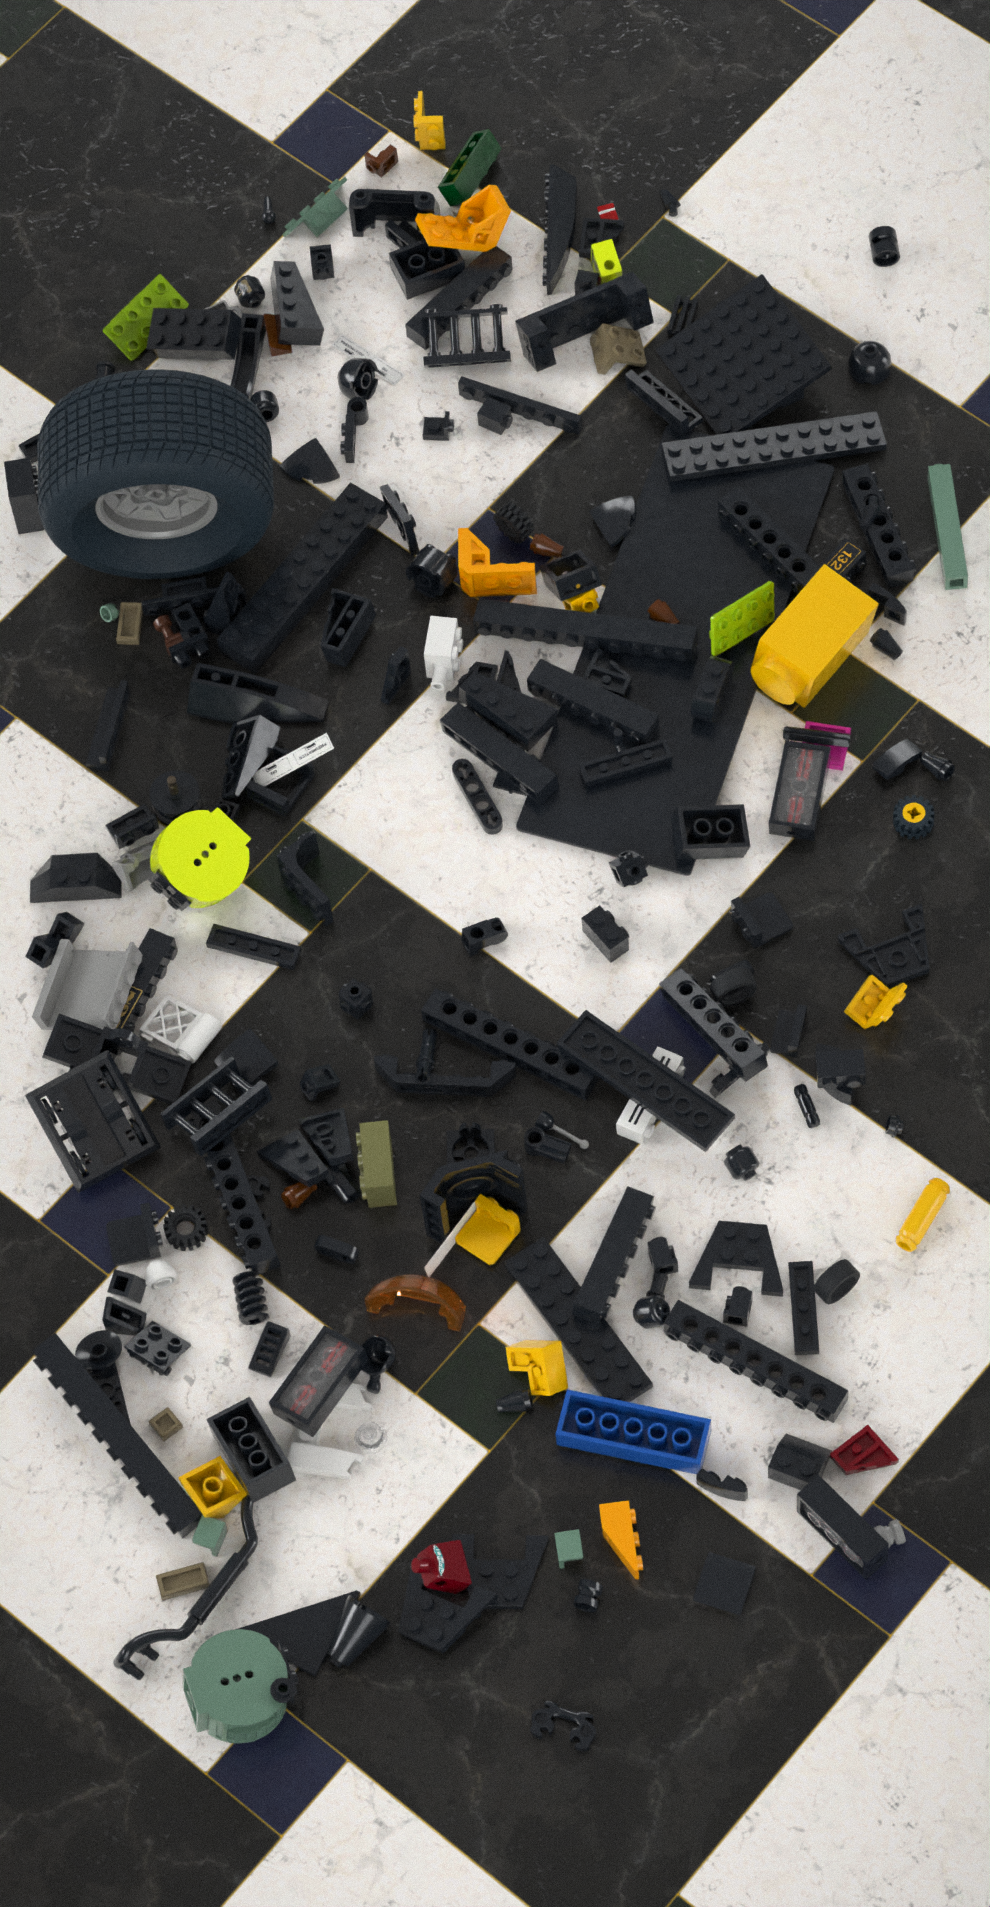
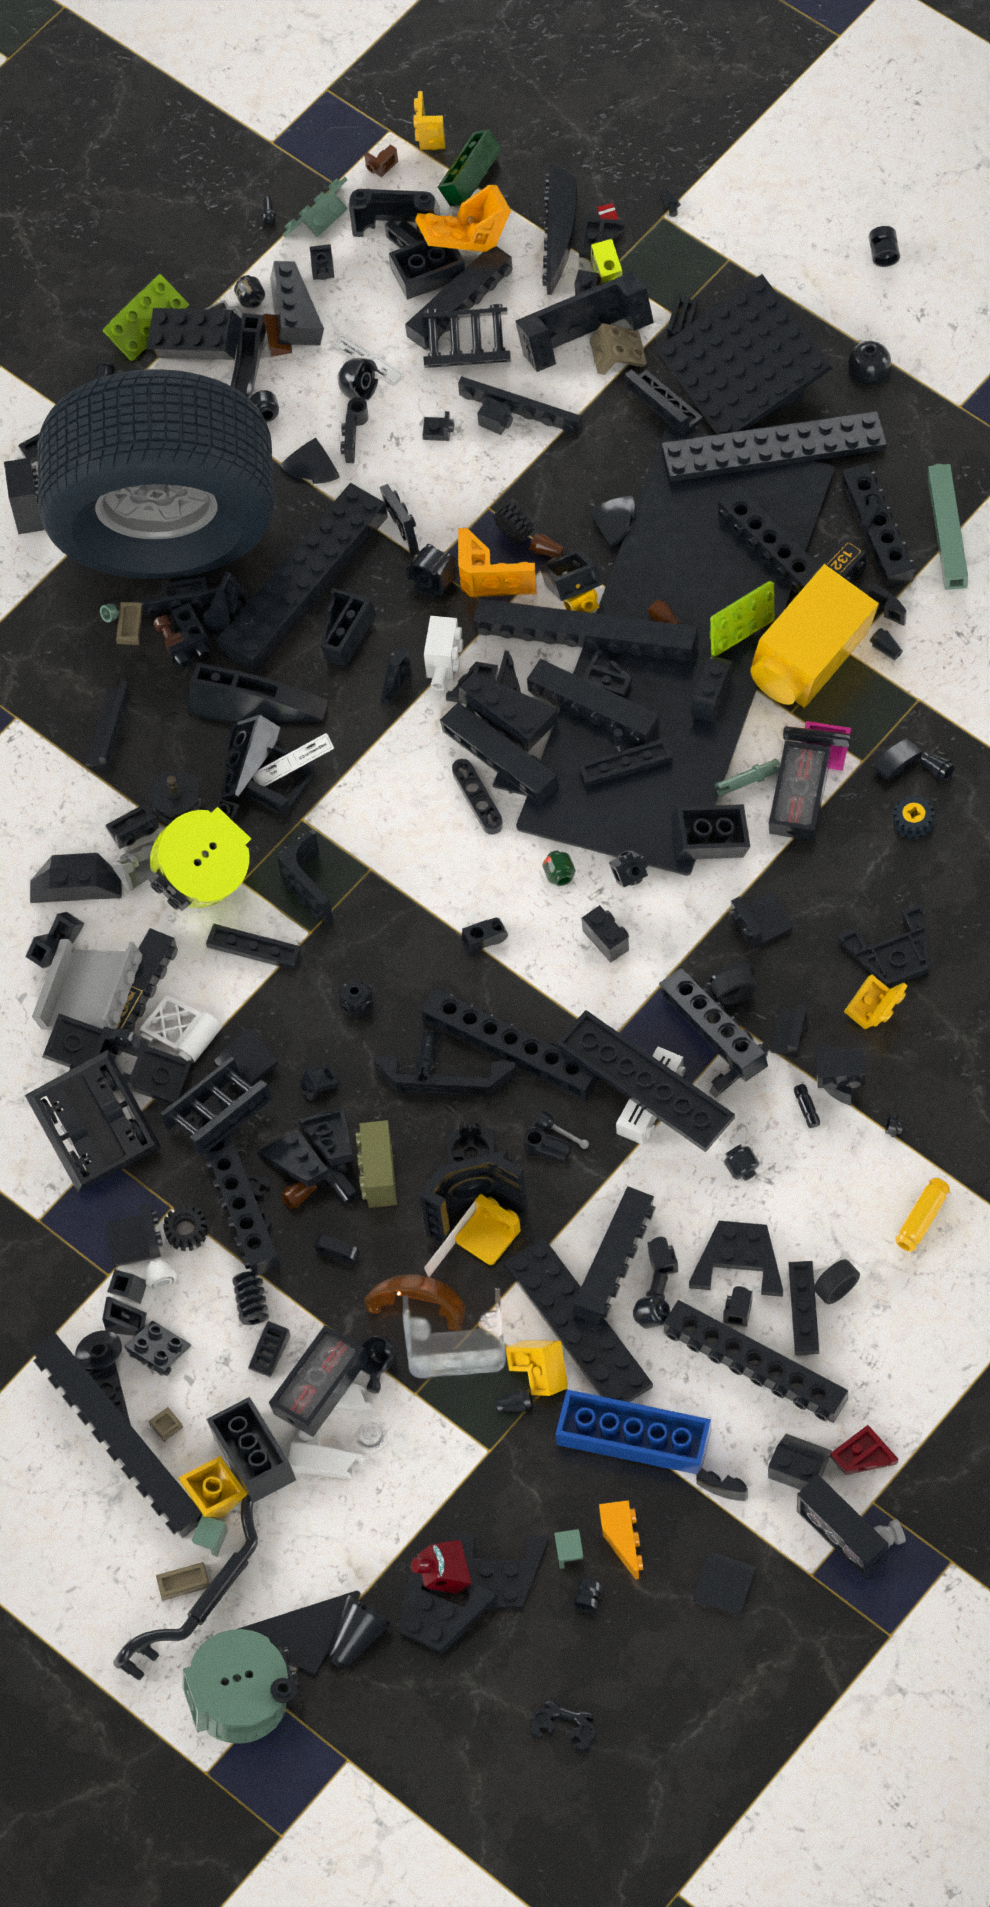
(455, 1351): none -> clear windscreen
(559, 868): none -> dark green head
(757, 773): none -> sand green pin

